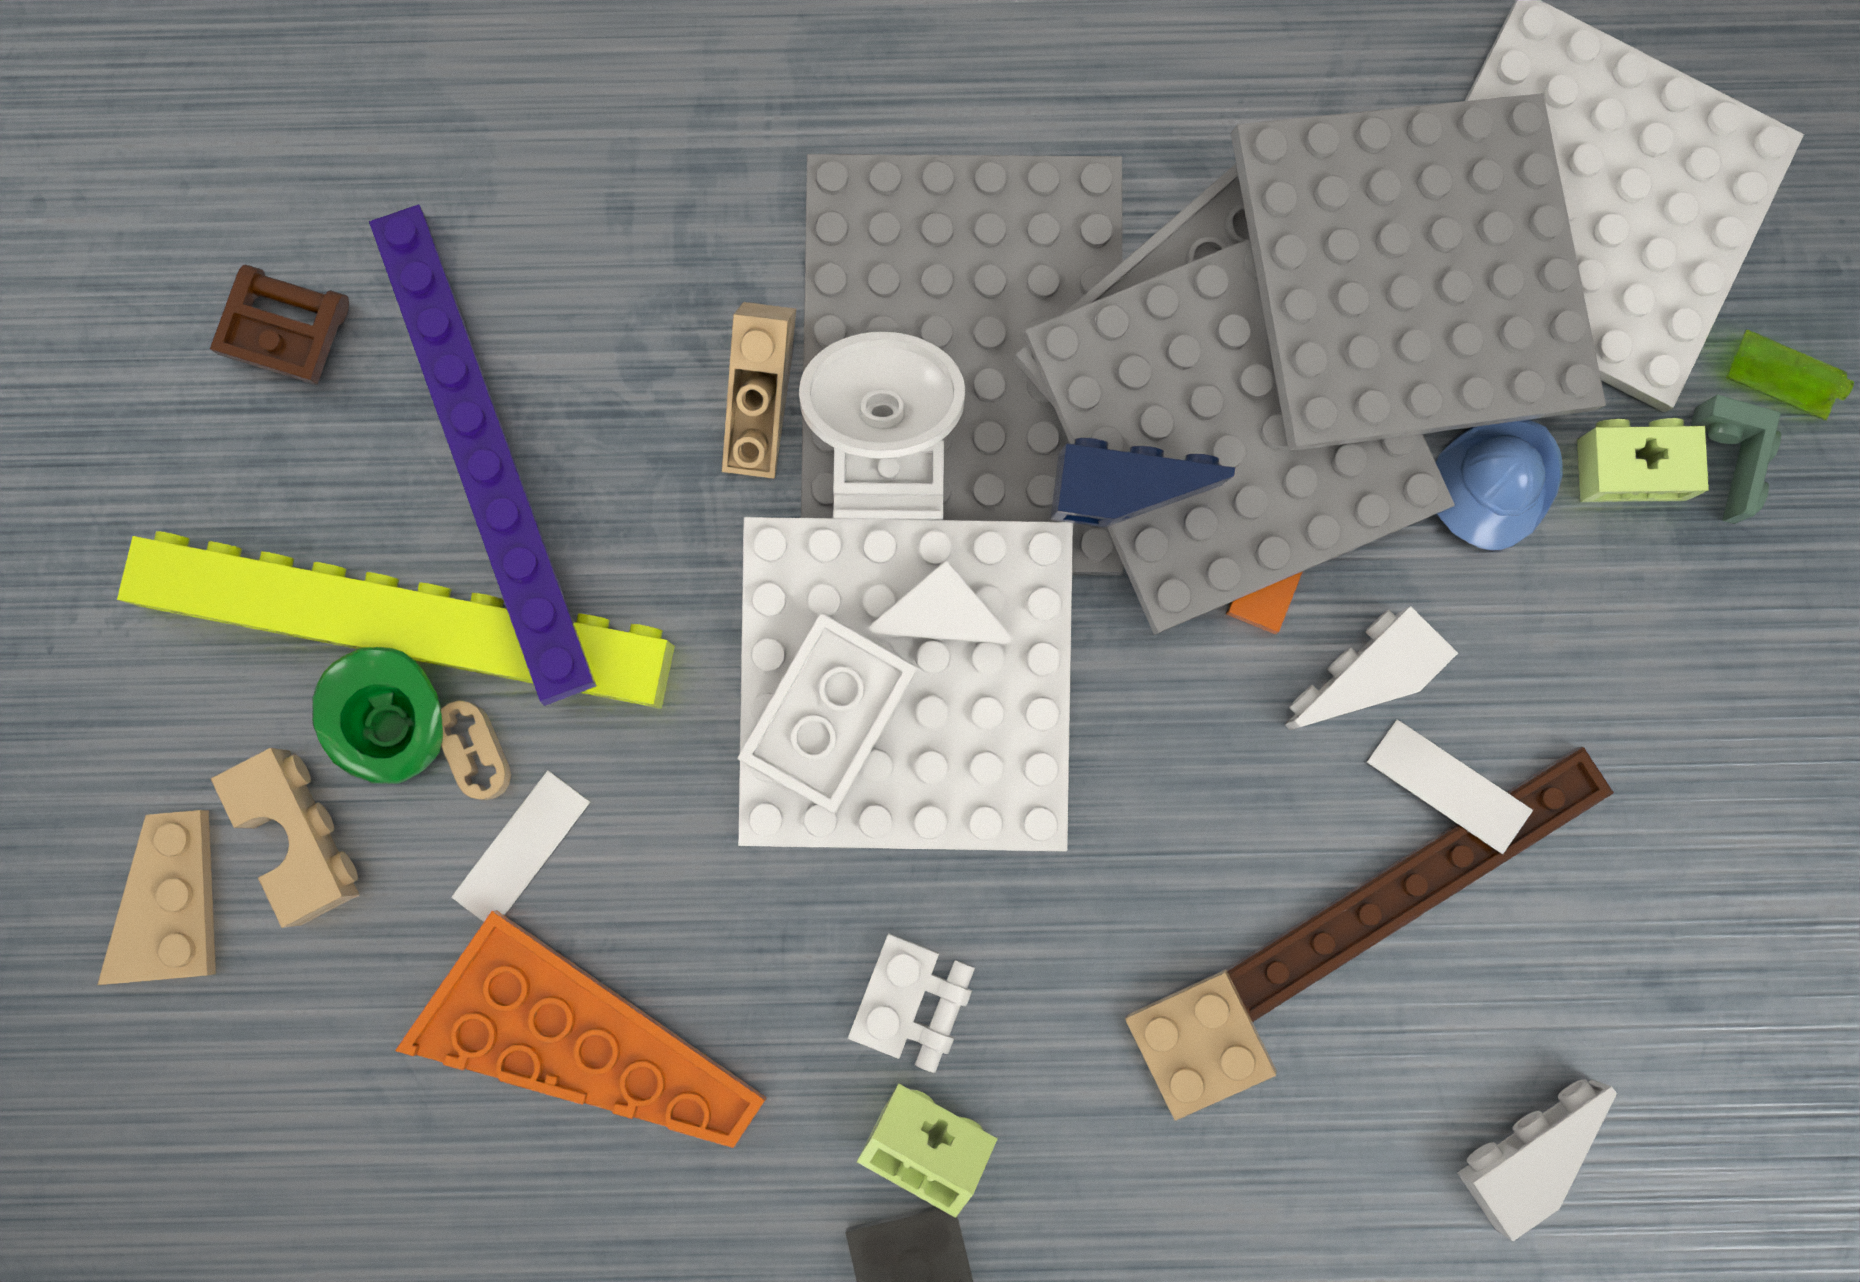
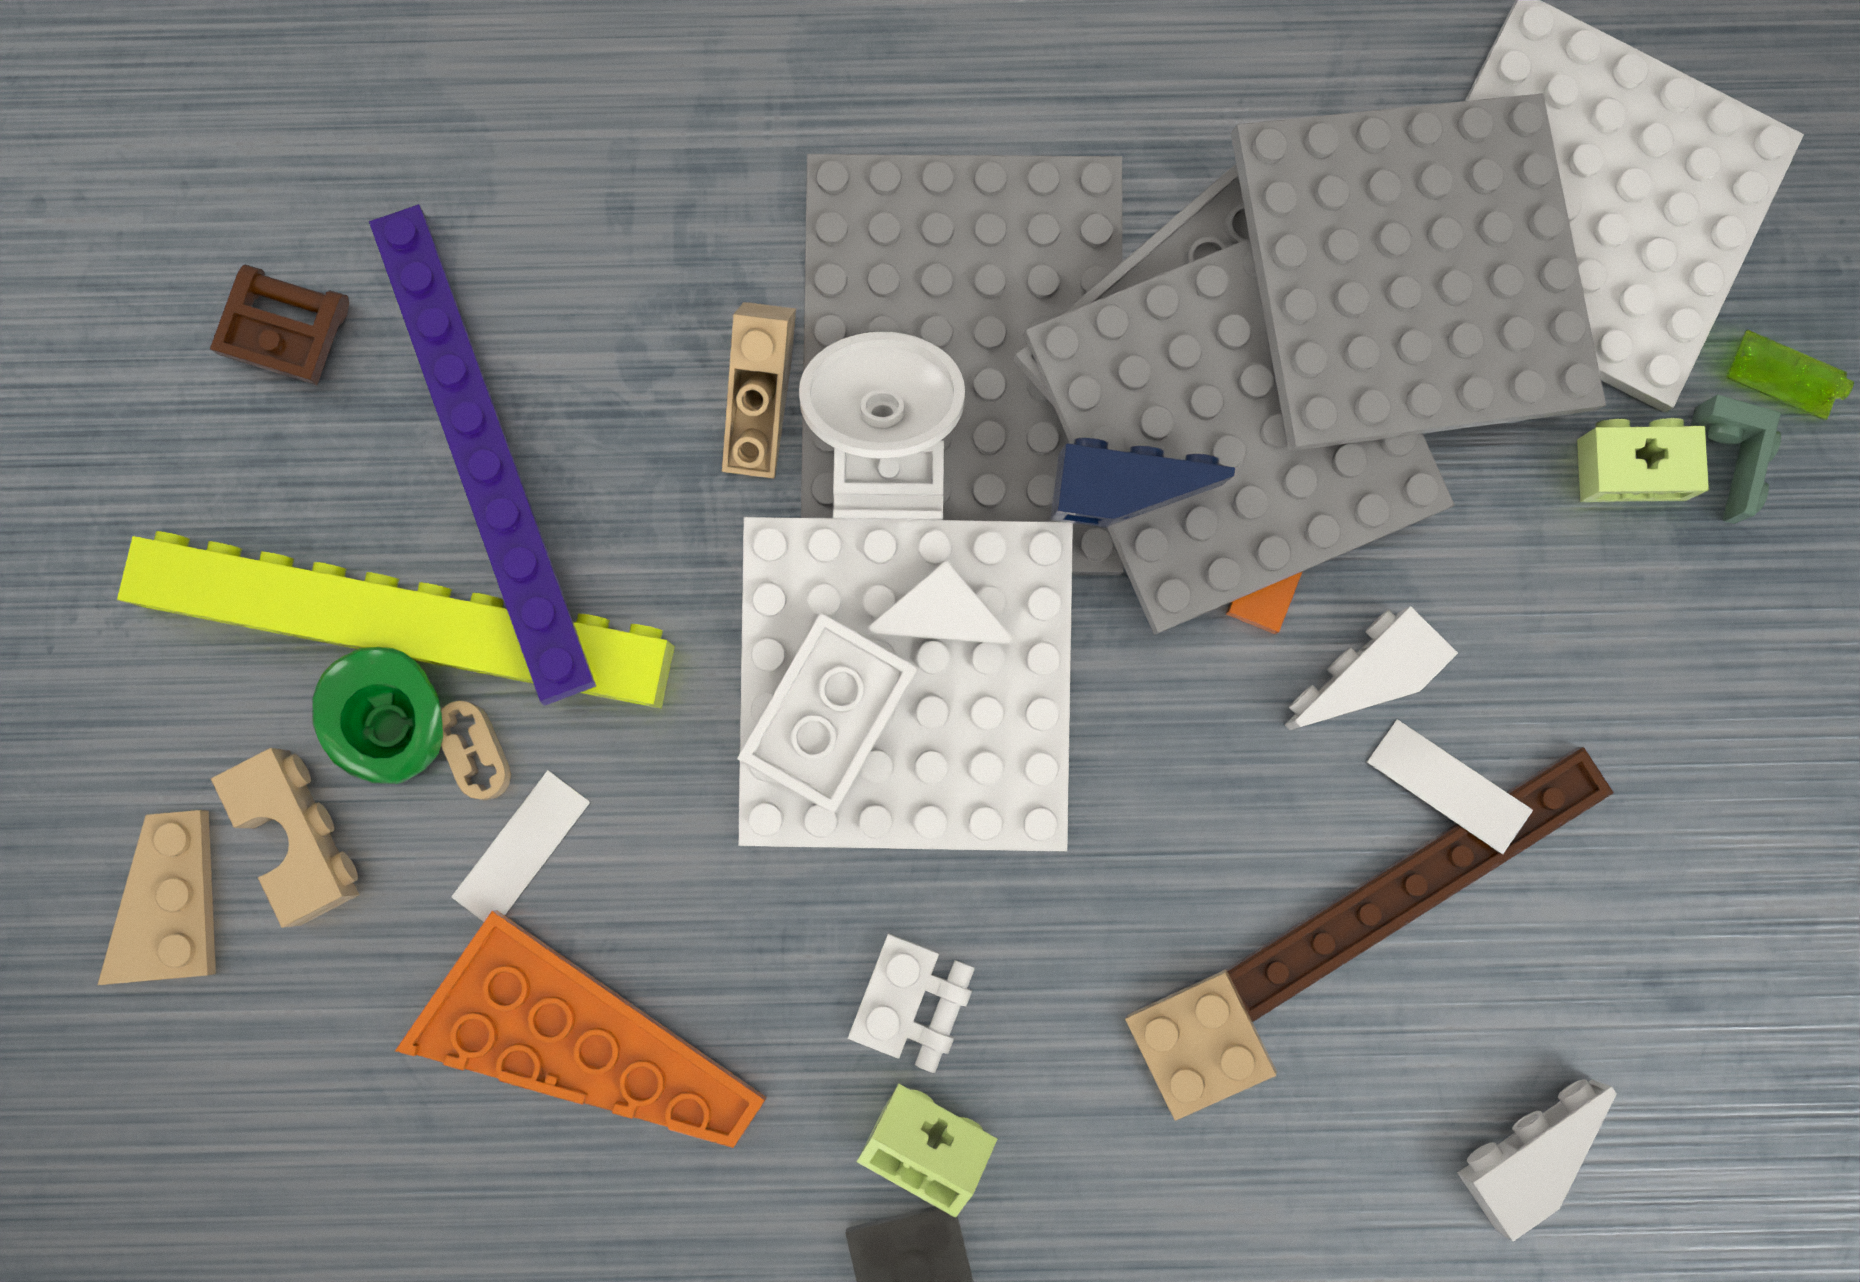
(1500, 482): medium blue hat -> none

